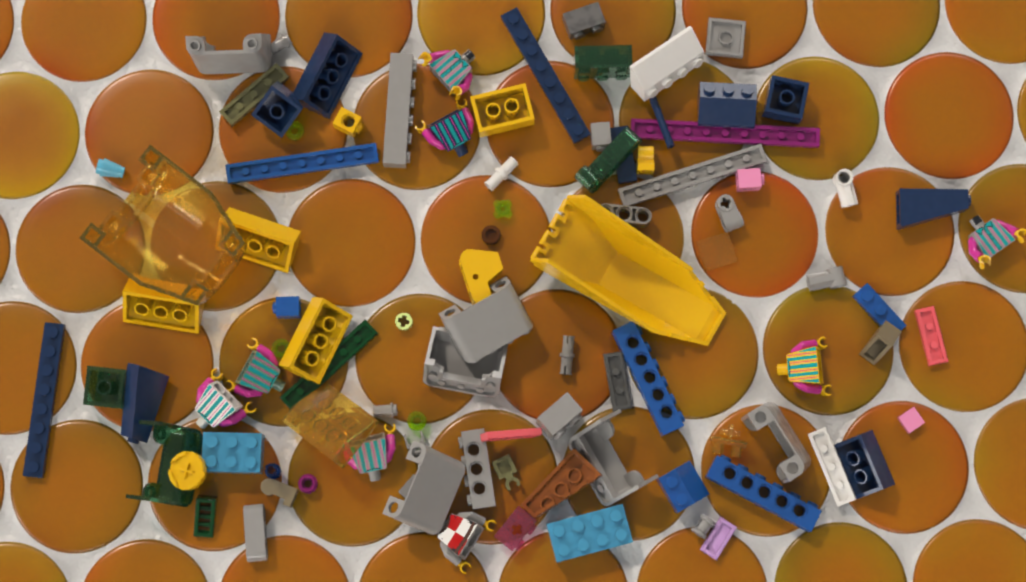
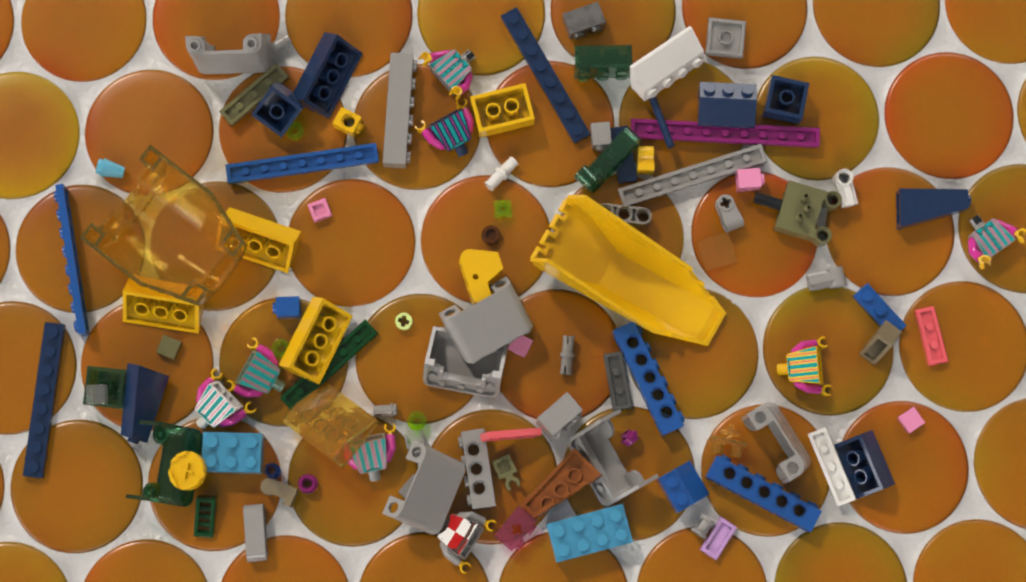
(70, 252): none -> blue plate
(96, 394): none -> clear tile
(169, 347): none -> olive tile
(319, 210): none -> bright pink tile
(520, 346): none -> bright pink tile
(629, 437): none -> magenta plate
(800, 211): none -> olive piece

